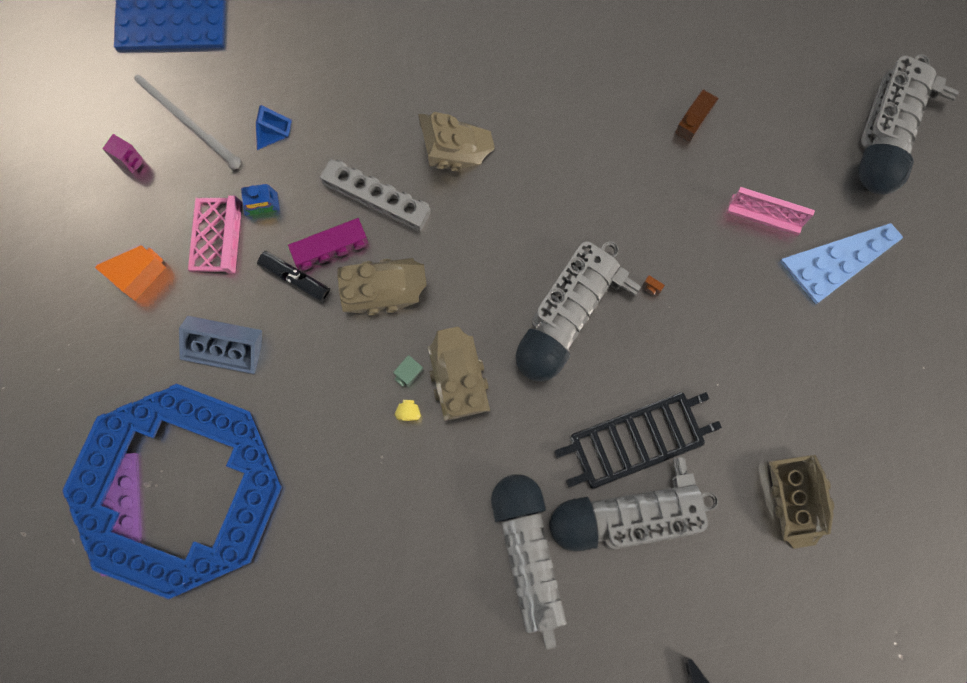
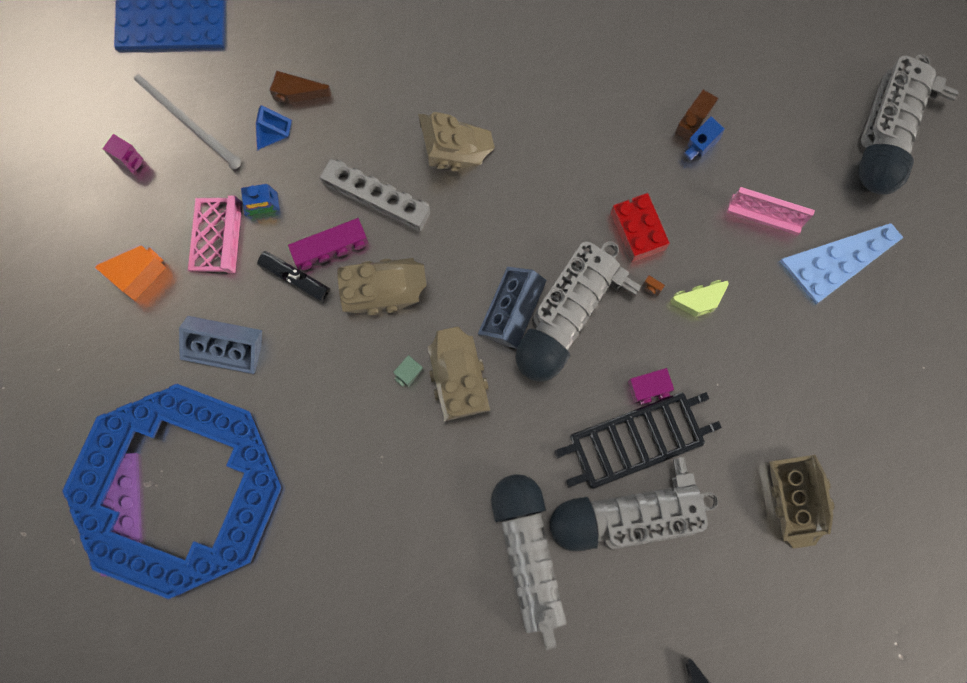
(295, 89): none -> reddish brown slope
(407, 411): light yellow cone -> none
(512, 306): none -> sand blue slope
(639, 227): none -> red piece
(650, 386): none -> magenta brick
(700, 299): none -> yellowish green slope
(708, 134): none -> blue torso

